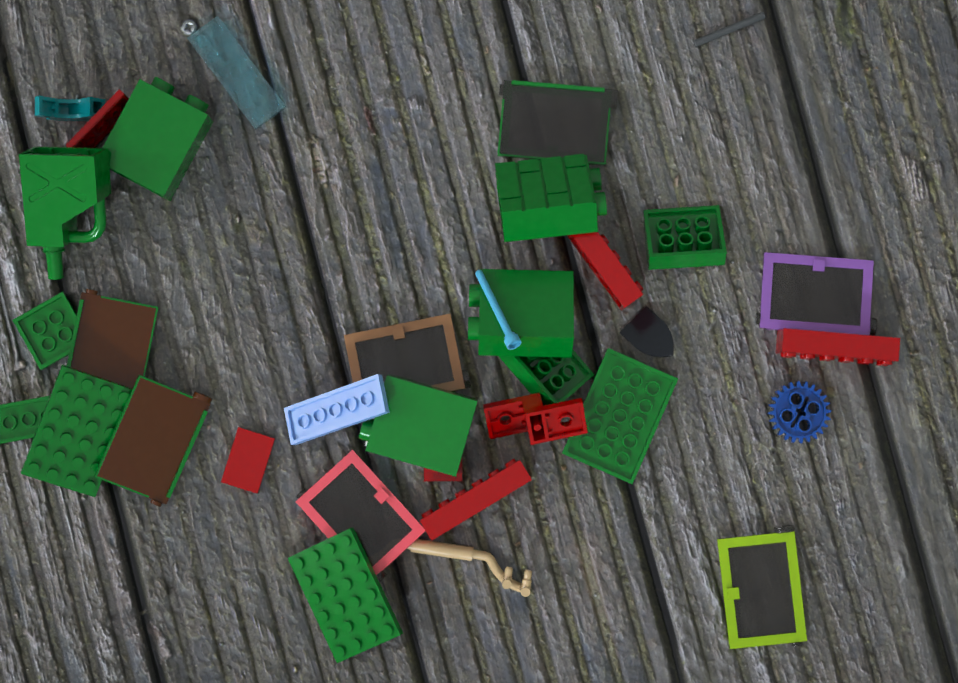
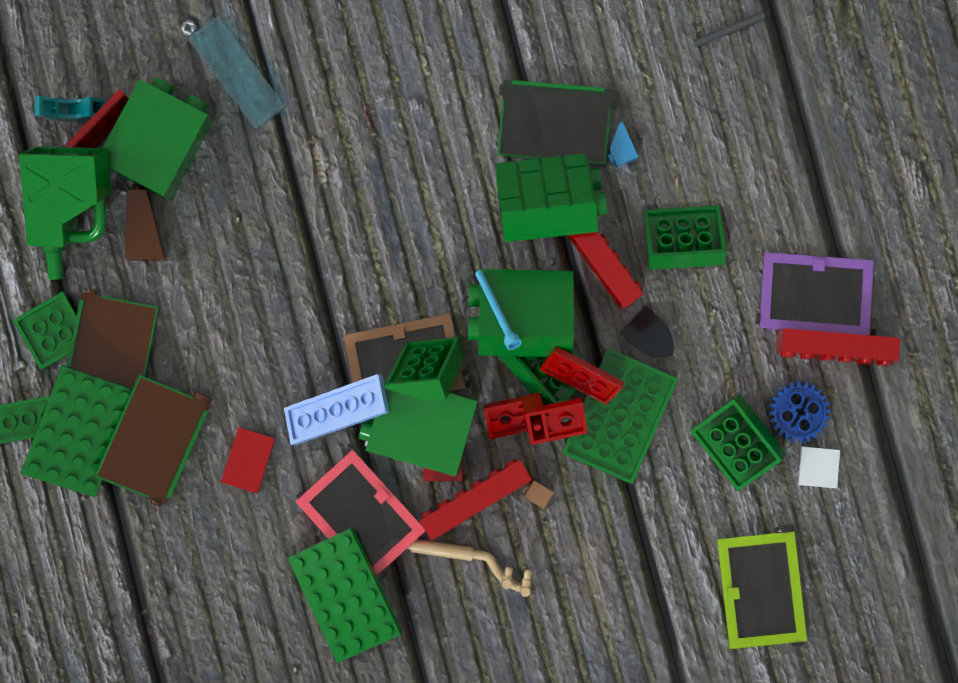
(142, 230): none -> reddish brown slope
(427, 368): none -> green slope
(537, 493): none -> medium nougat brick
(581, 375): none -> red tile
(621, 148): none -> dark azure slope
(738, 442): none -> green slope
(818, 467): none -> white tile

